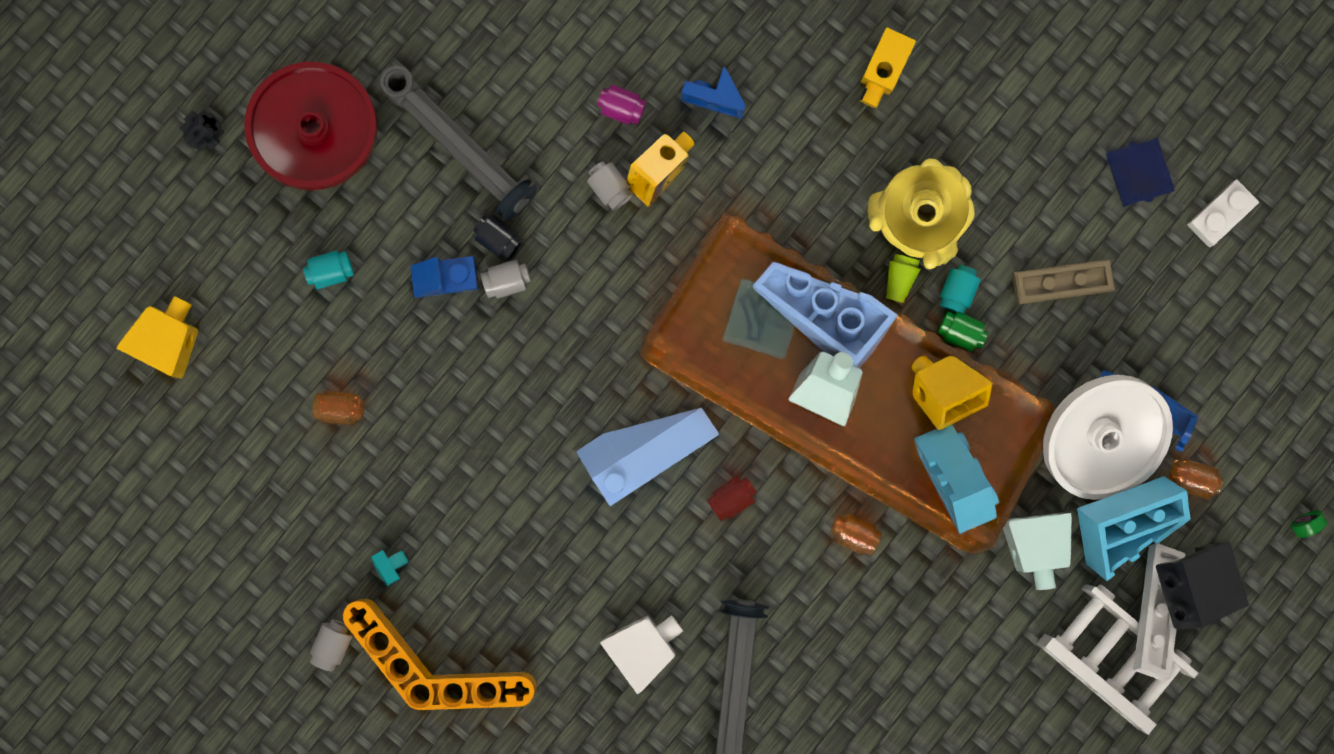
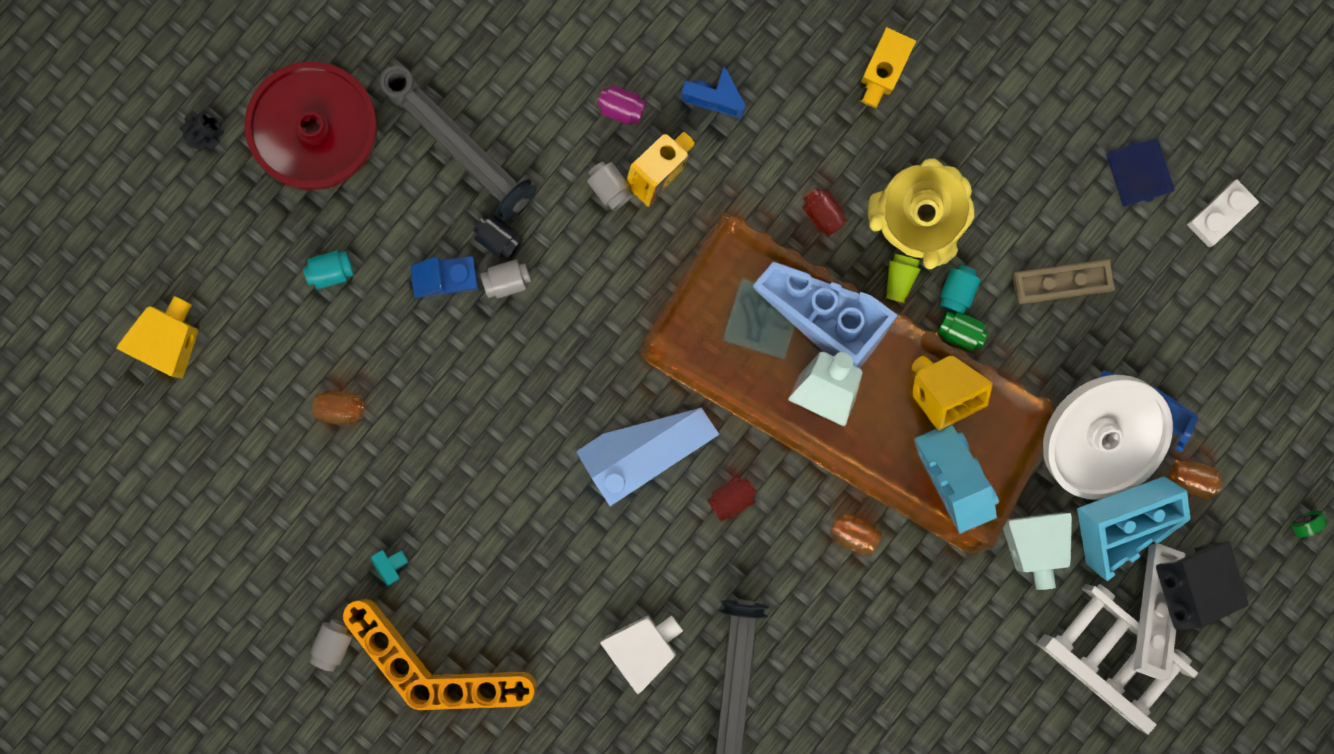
(824, 211): none -> clear red brick

